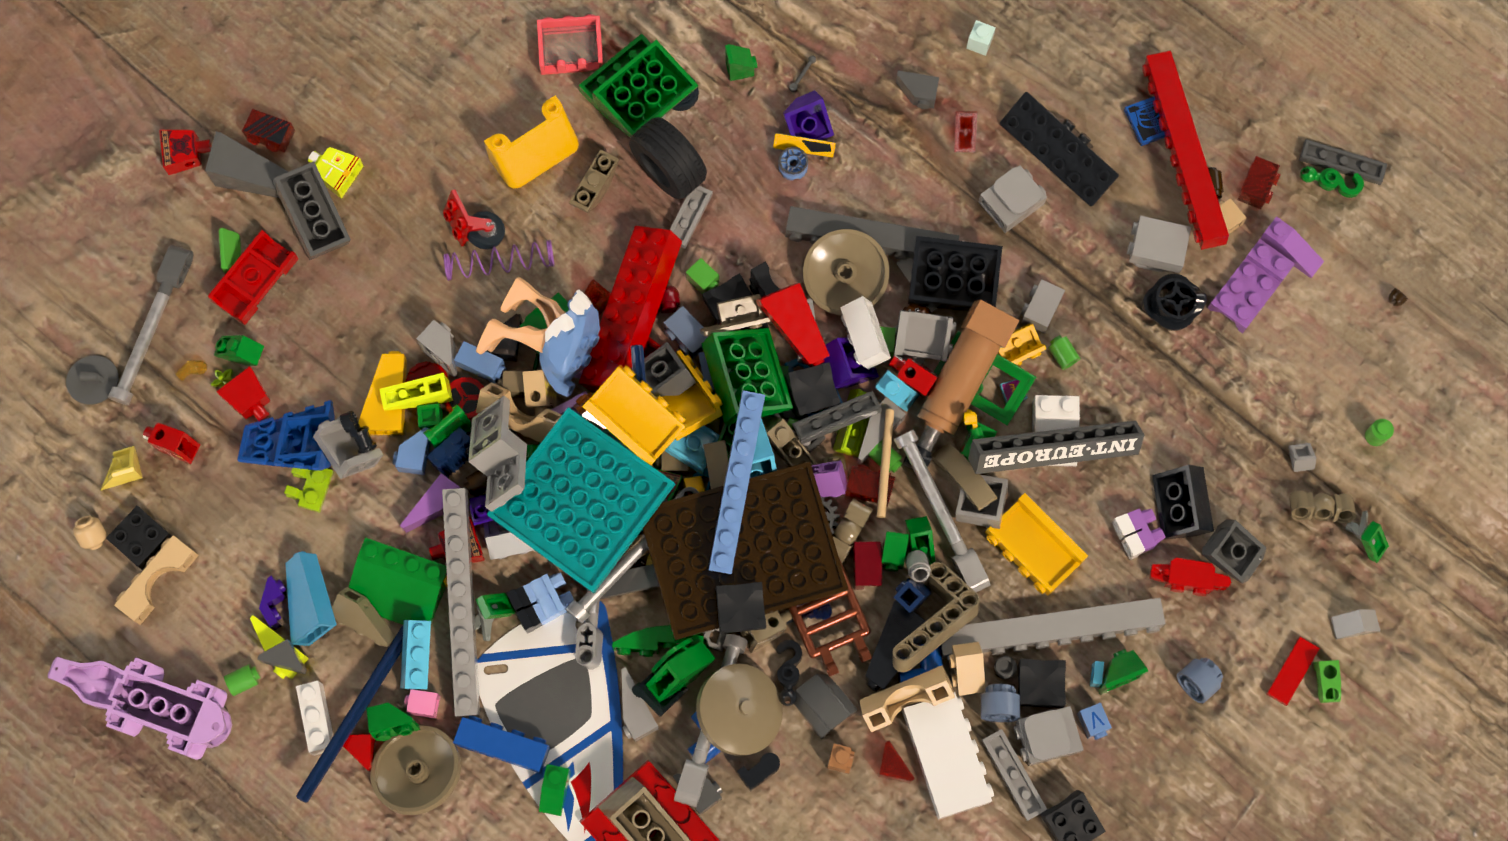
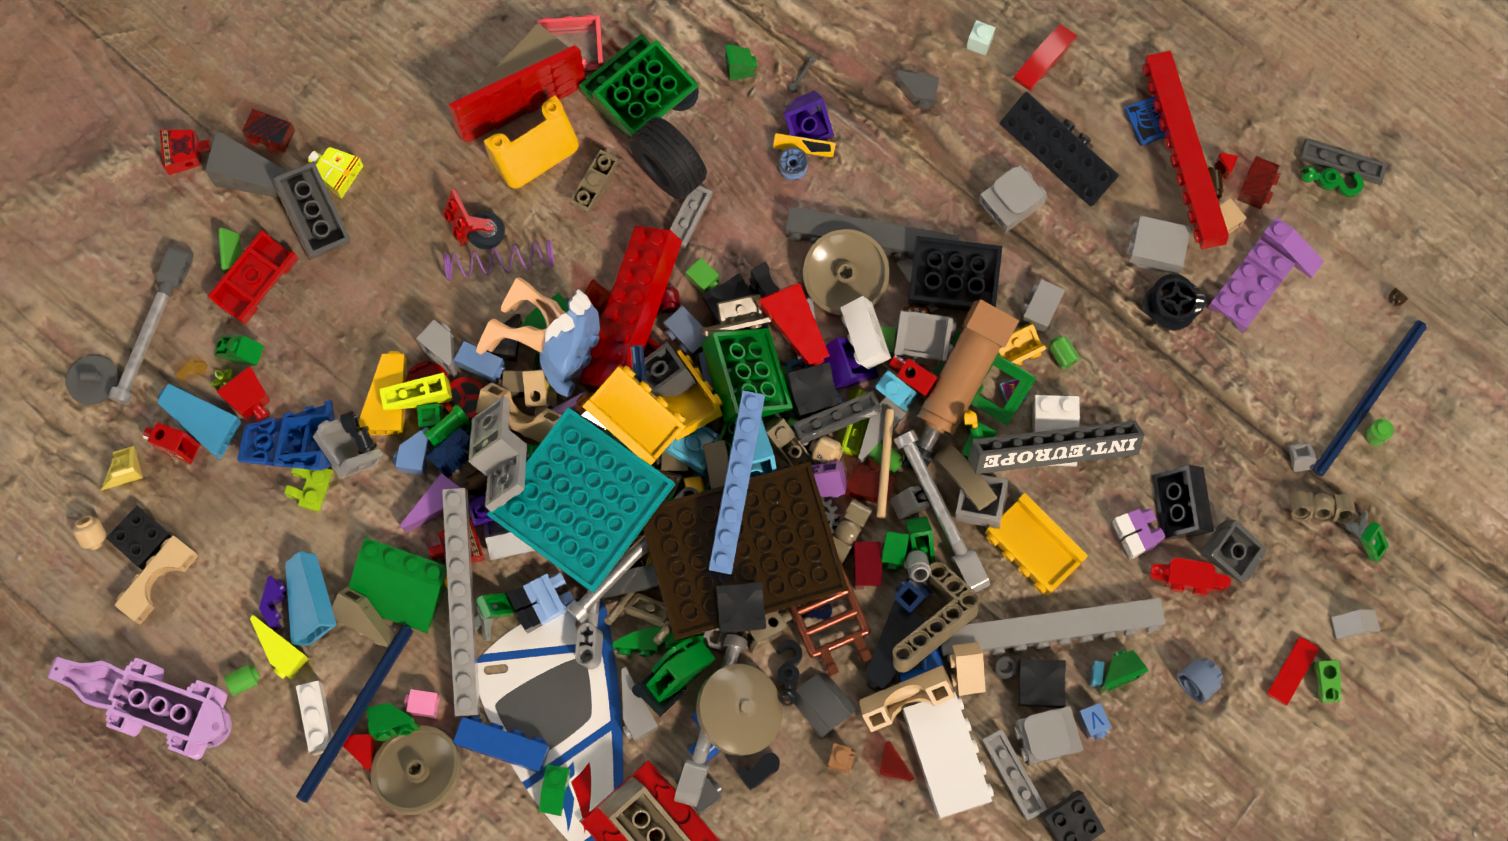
(204, 421): none -> dark azure slope
(283, 656): dark grey slope -> none
(415, 654): medium azure brick -> none
(519, 84): none -> red piece
(644, 609): none -> dark tan plate
(825, 450): none -> tan head
(910, 502): none -> dark grey slope
(965, 131): clear red slope -> none
(1000, 703): sand blue piece -> none
(1045, 57): none -> red slope
(1226, 163): none -> red slope
(1369, 398): none -> dark blue axle

